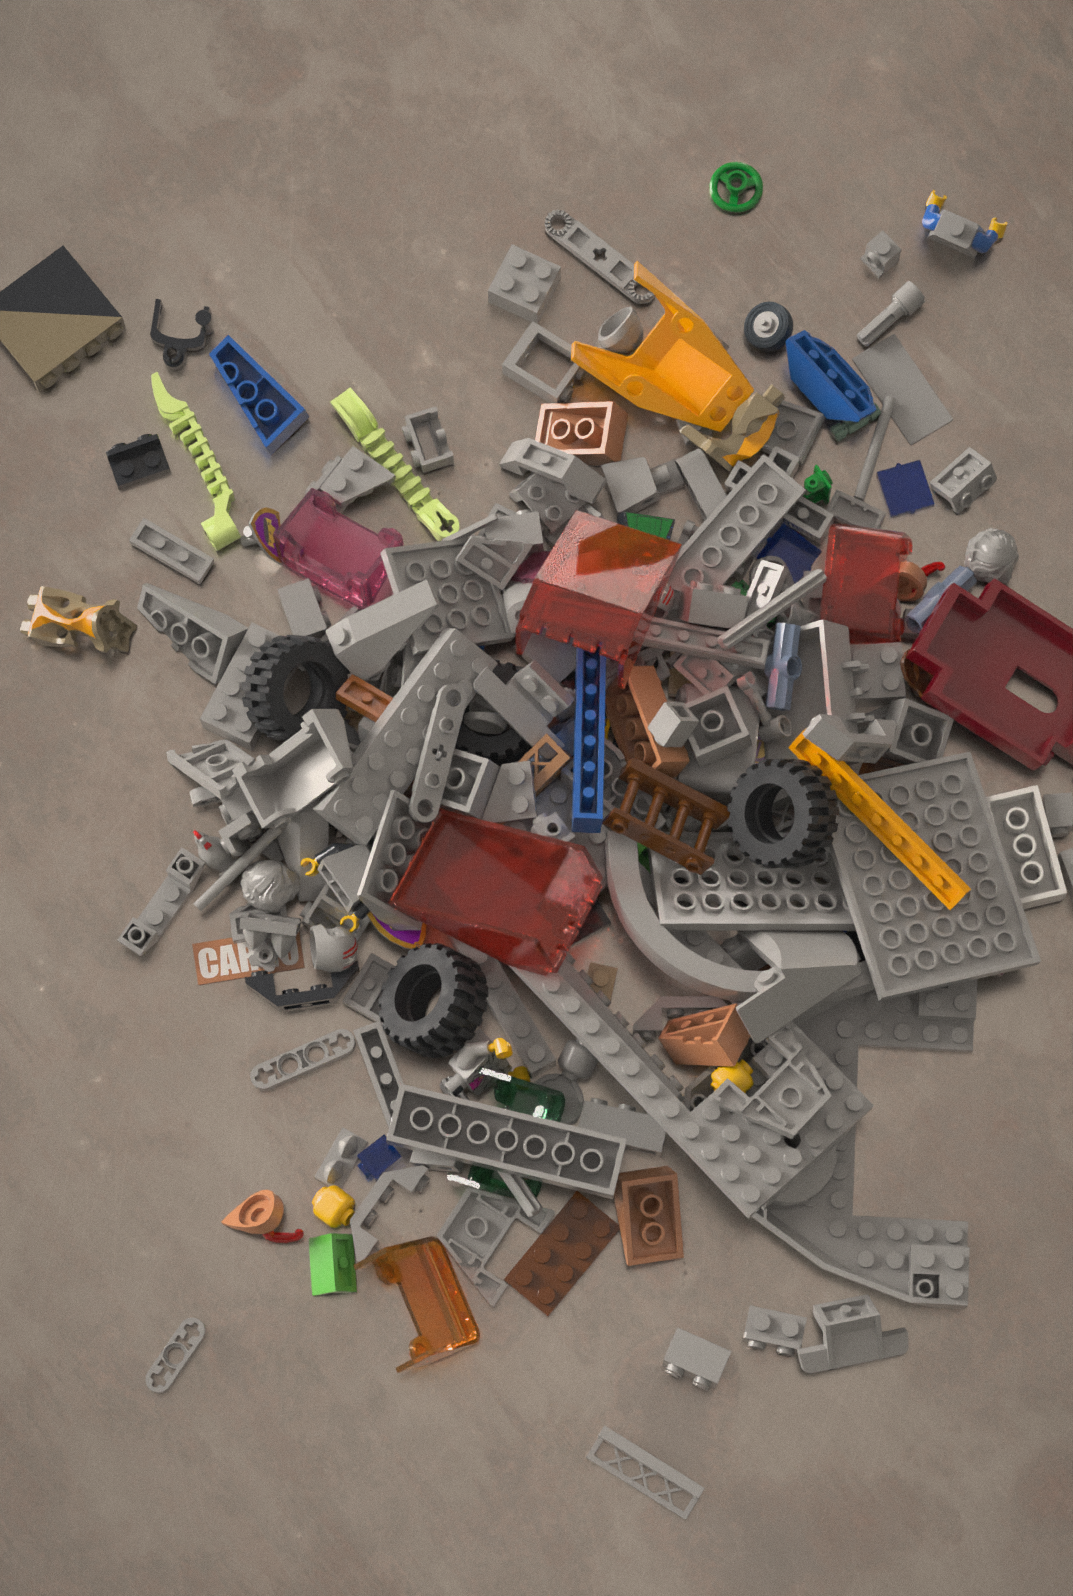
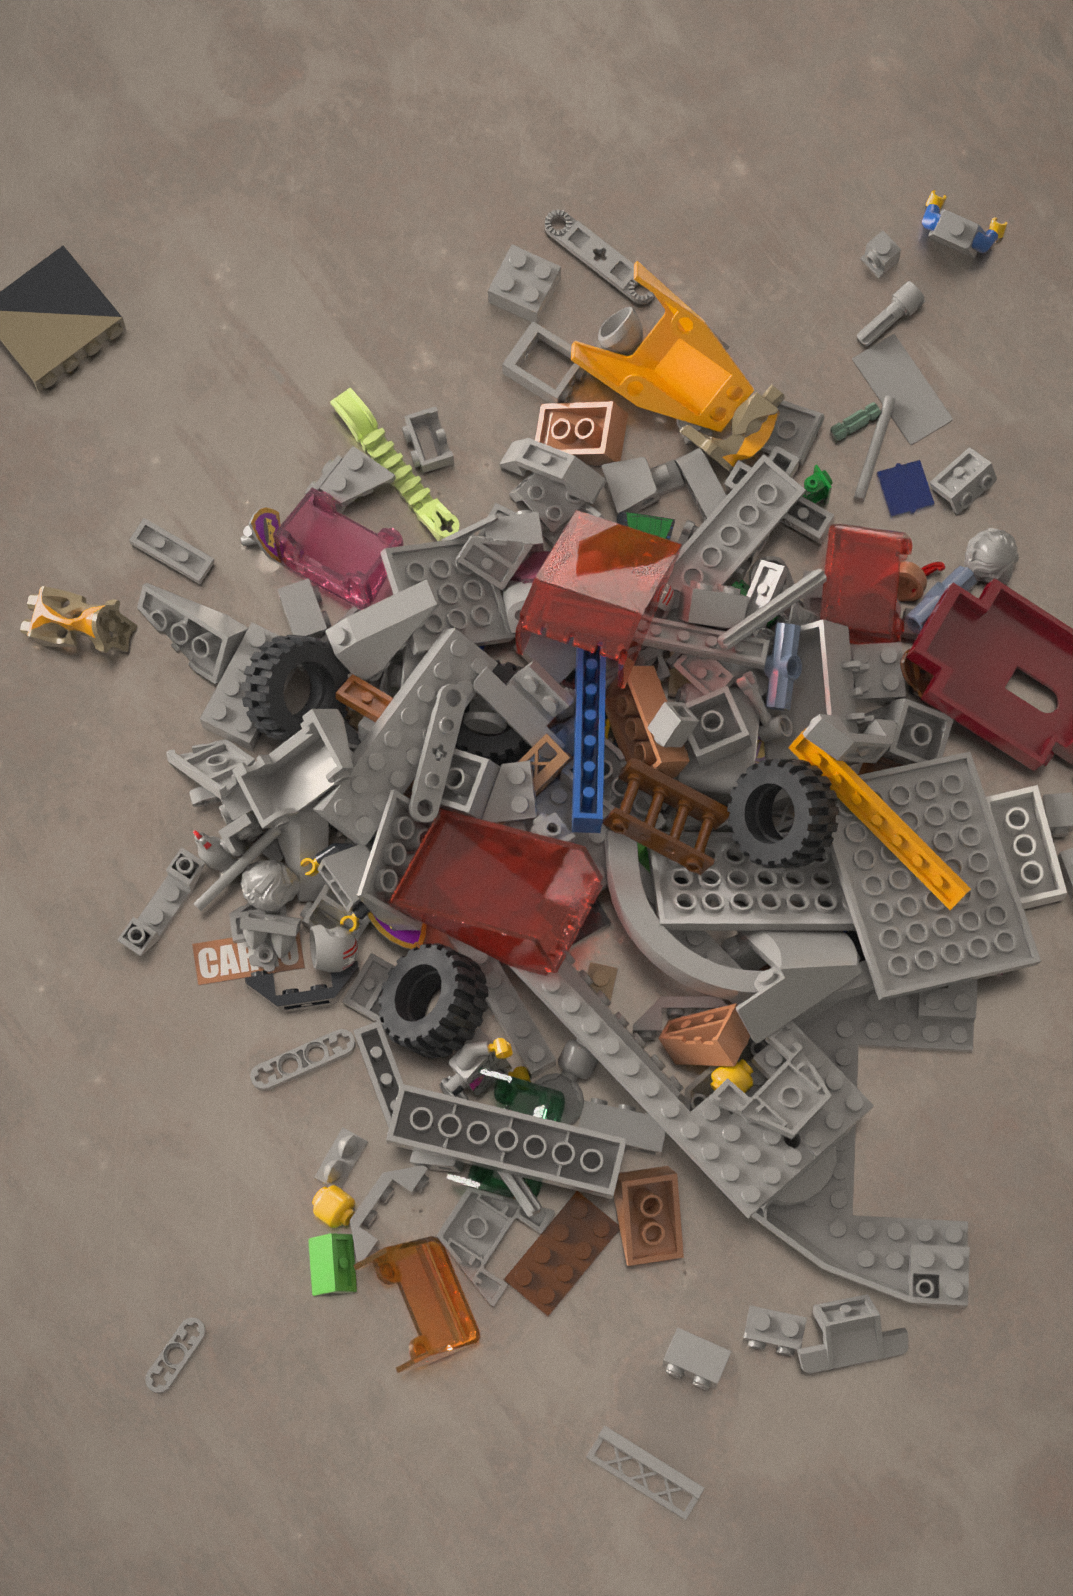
(137, 460): black bracket -> none
(178, 345): black piece -> none
(220, 527): yellowish green piece -> none
(261, 1215): nougat piece -> none
(264, 401): blue wedge -> none
(378, 1158): clear blue brick -> none
(736, 177): green piece -> none
(768, 326): black wheel -> none
(793, 550): clear blue piece -> none
(828, 379): blue wedge -> none
(854, 511): light grey plate -> none

